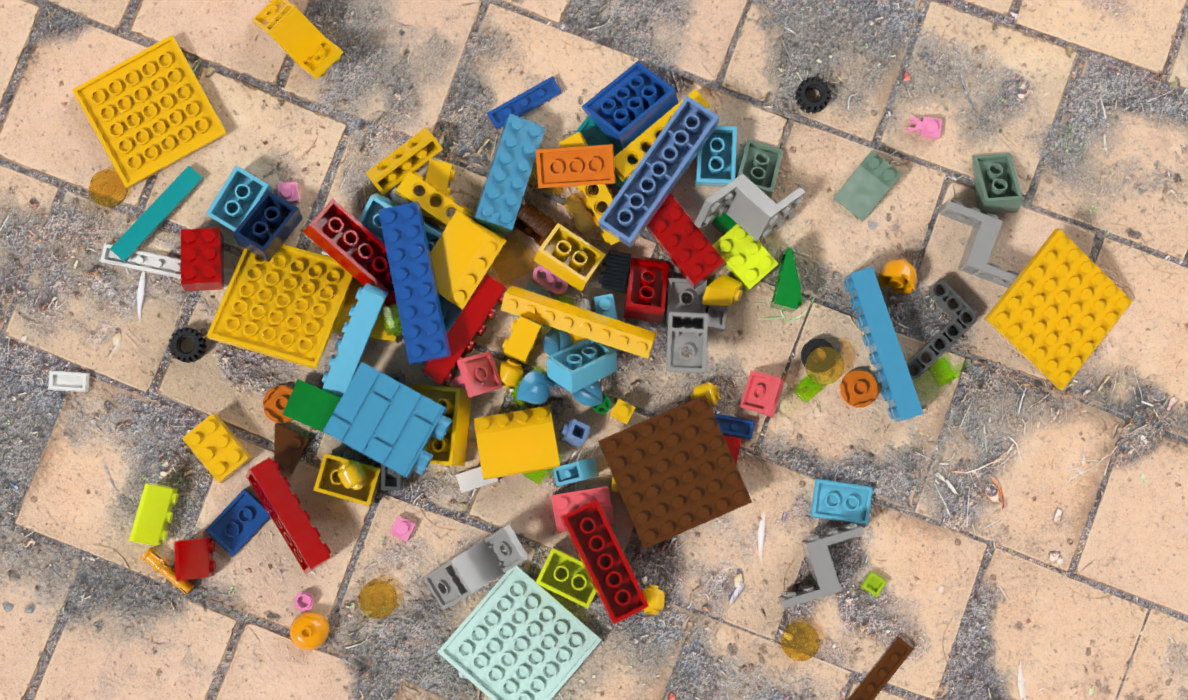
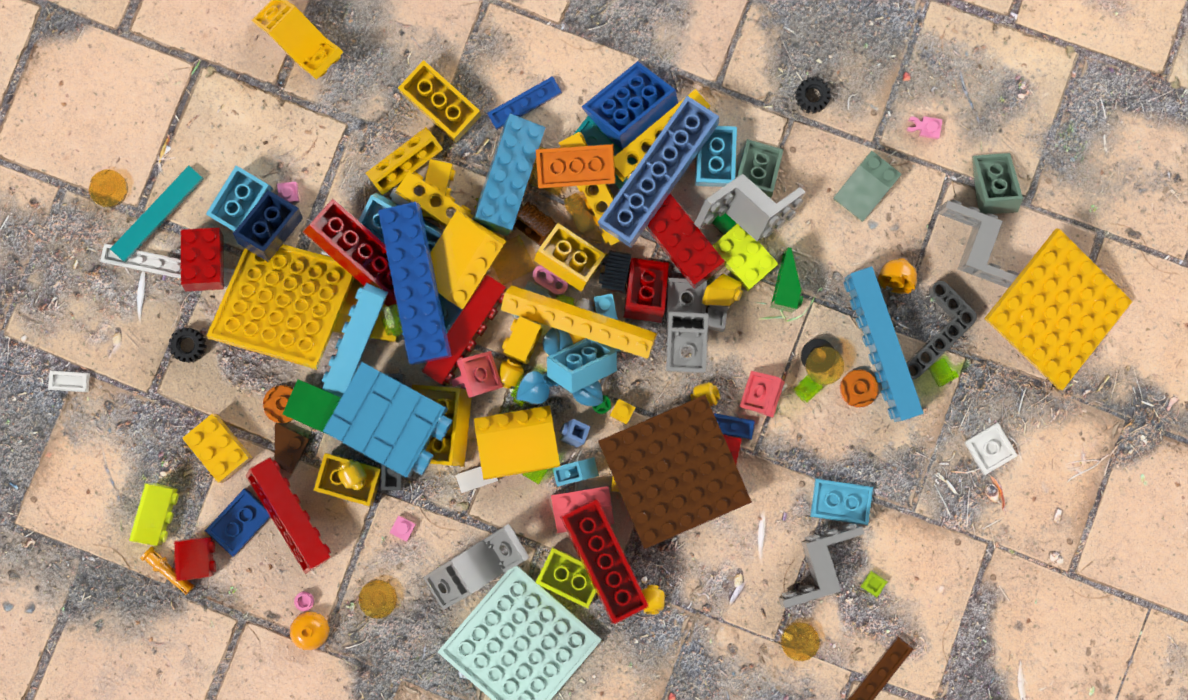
(149, 112): yellow plate -> none
(439, 101): none -> yellow brick
(990, 448): none -> white tile

